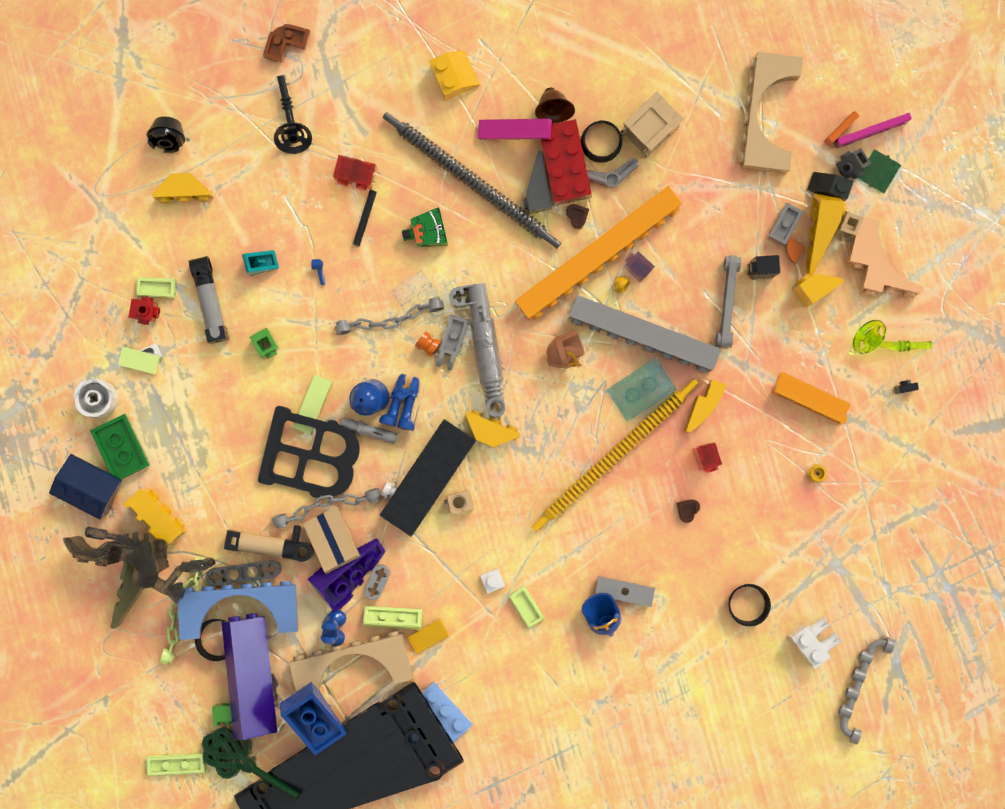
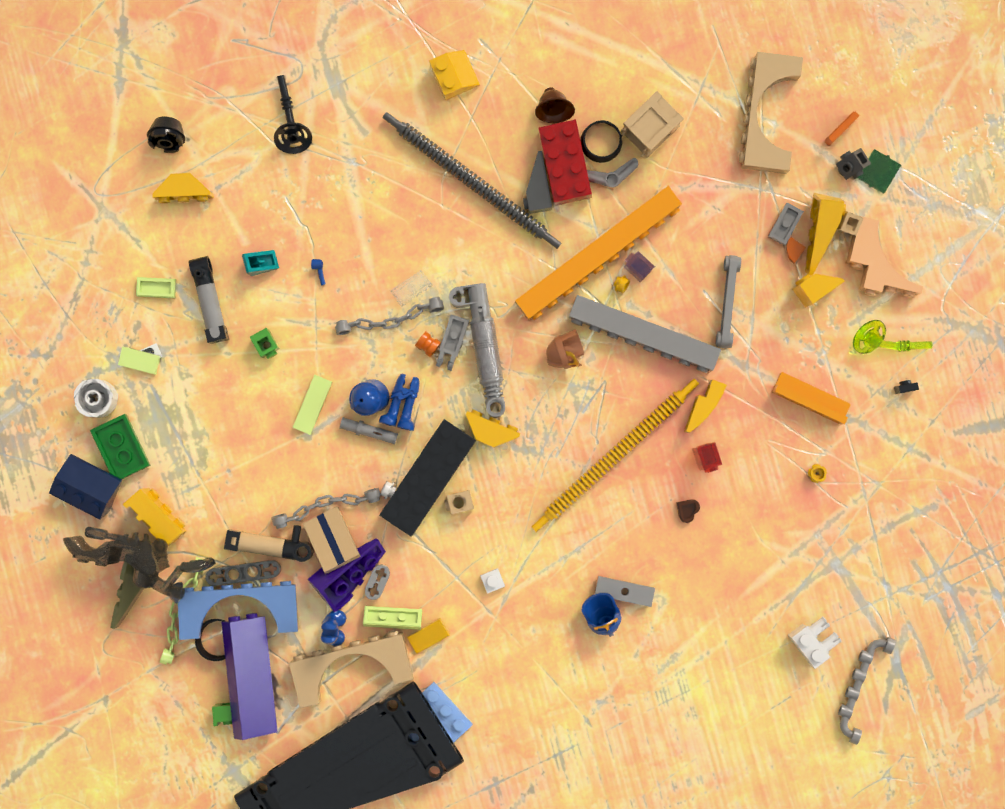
(138, 308): red brick -> none
(175, 764): yellowish green tile -> none
(213, 756): dark green piece -> none
(284, 36): dark orange plate -> none
(312, 718): blue slope -> none
(342, 463): black window -> none
(354, 172): clear red brick -> none
(364, 218): black bar -> none
(427, 230): green torso -> none
(514, 129): dark pink tile -> none
(526, 606): yellowish green tile -> none
(577, 215): reddish brown tile -> none
(641, 389): clear light blue slope -> none
(764, 267): black brick -> none
(765, 613): black tyre -> none
(830, 185): pearl dark grey slope -> none
(872, 130): dark pink tile -> none

